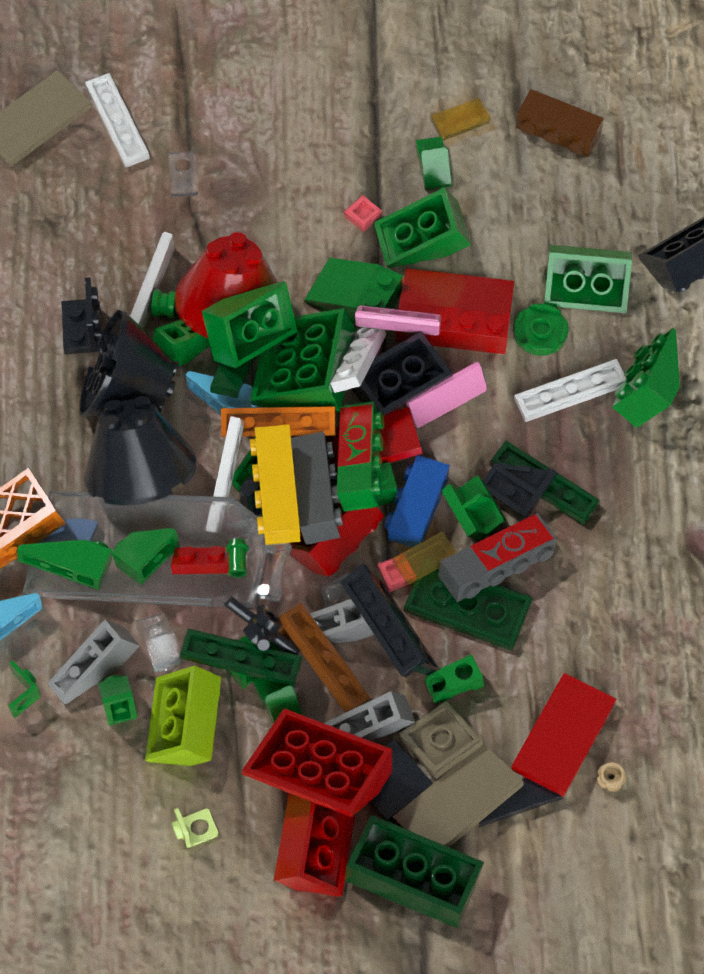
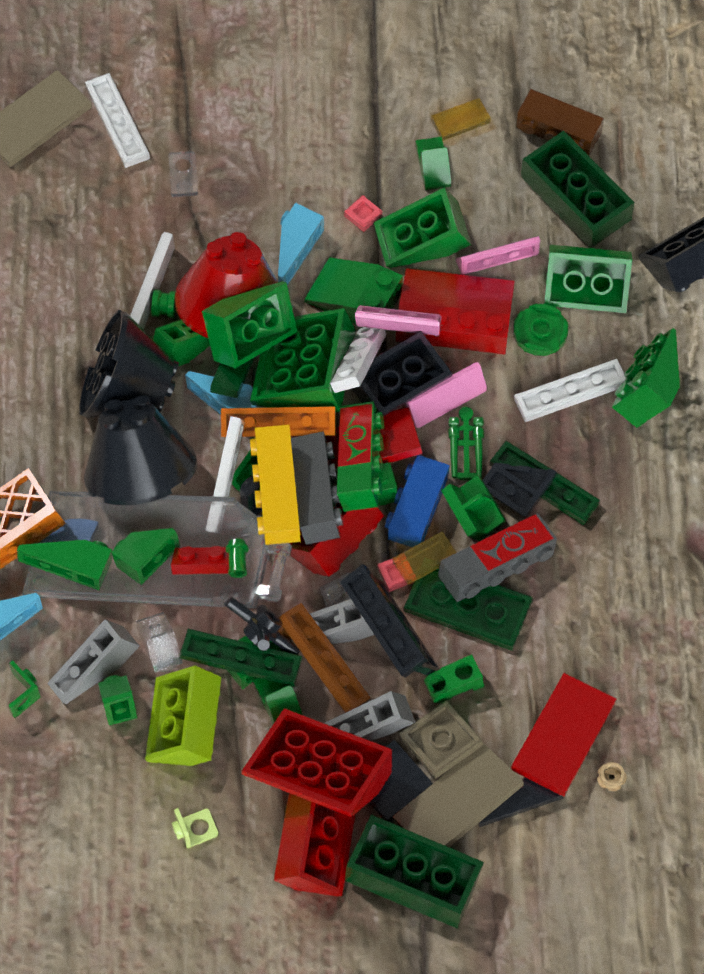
(81, 322): black bracket -> none
(299, 234): none -> medium azure slope
(466, 415): none -> green piece
(498, 255): none -> bright pink slope
(577, 189): none -> dark green brick

